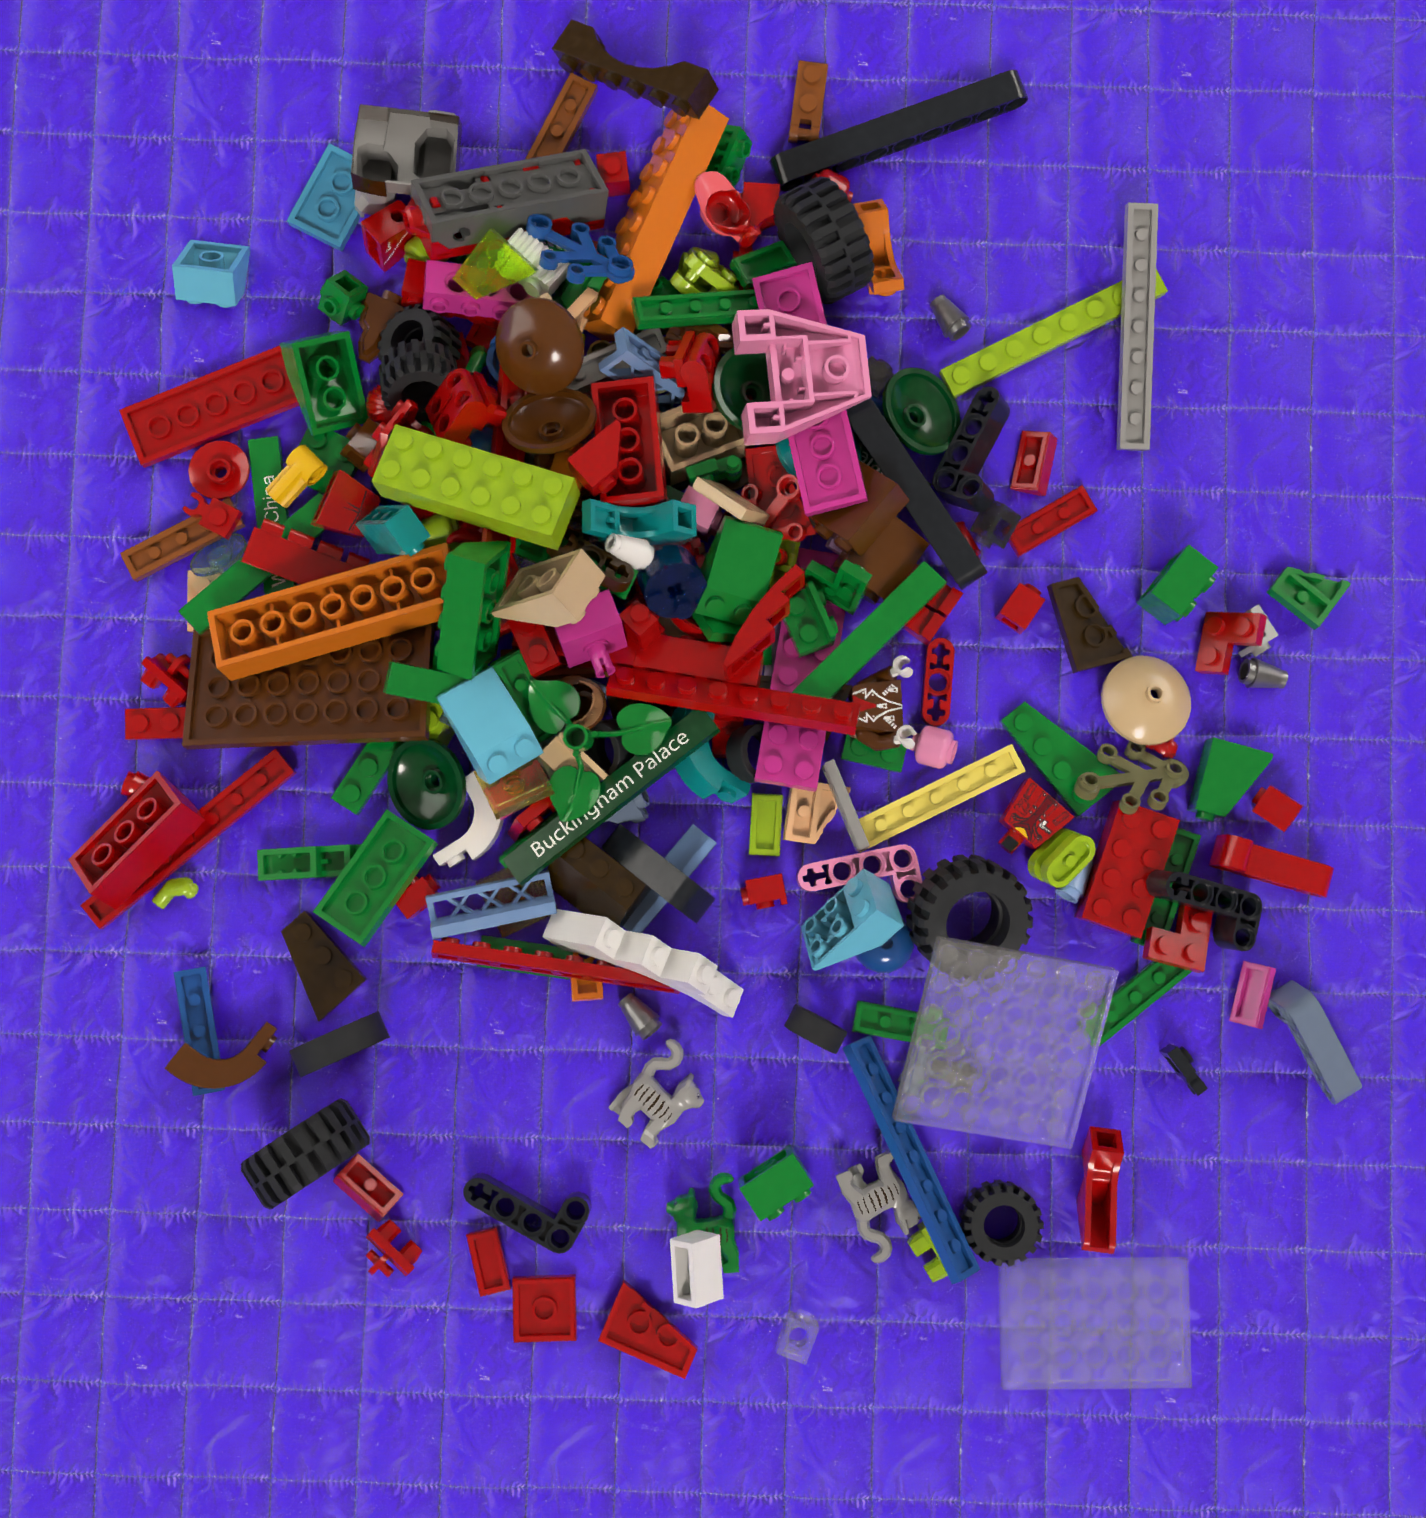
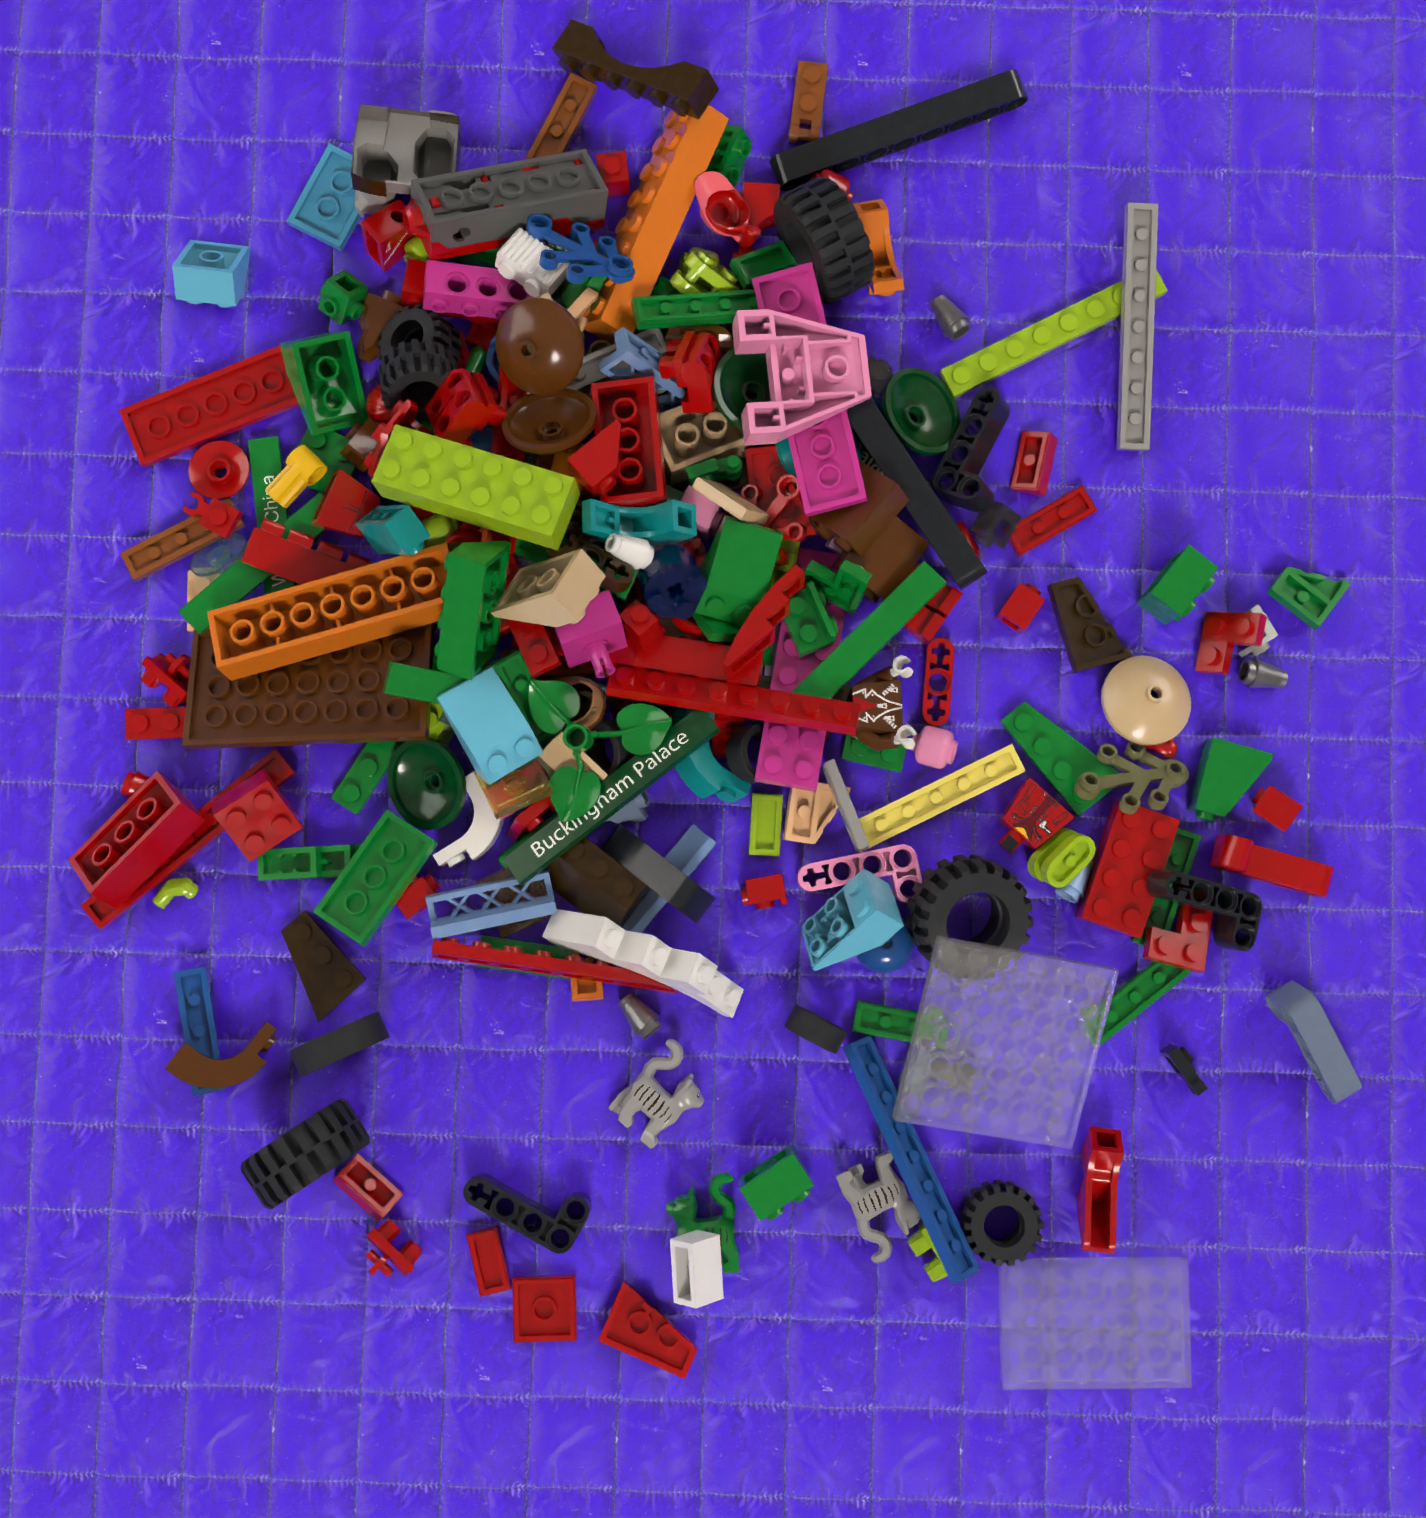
(256, 815): none -> red brick
(492, 266): clear neon green wing -> none
(793, 1349): clear brick -> none
(1252, 994): dark pink tile -> none

